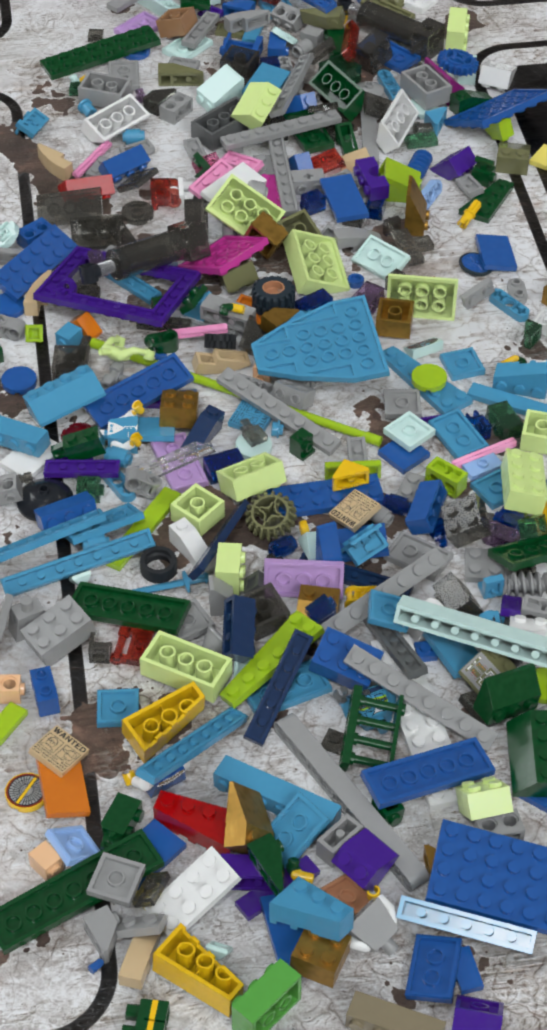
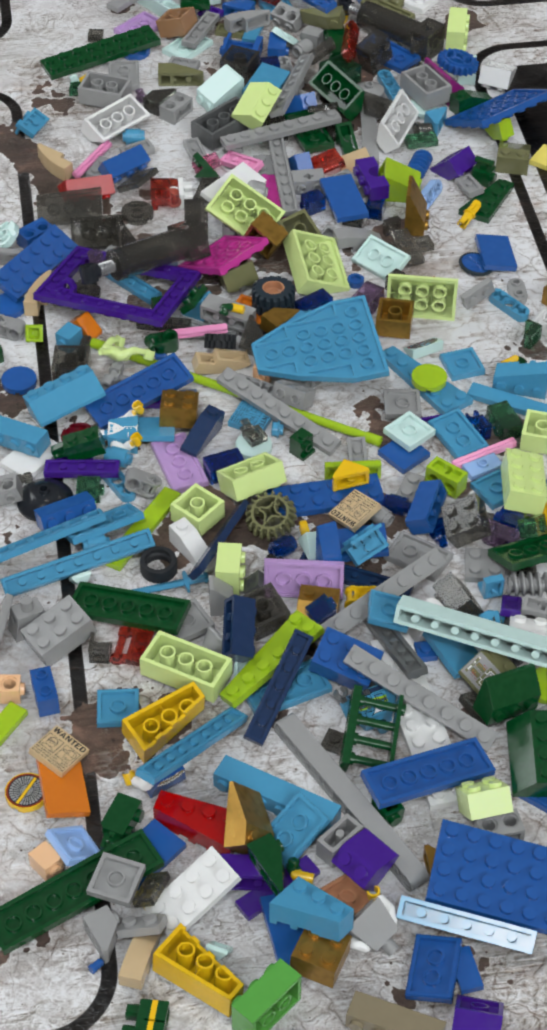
(86, 107): dark azure bush -> none
(177, 458): clear wedge -> none
(216, 171): bright pink plate -> none

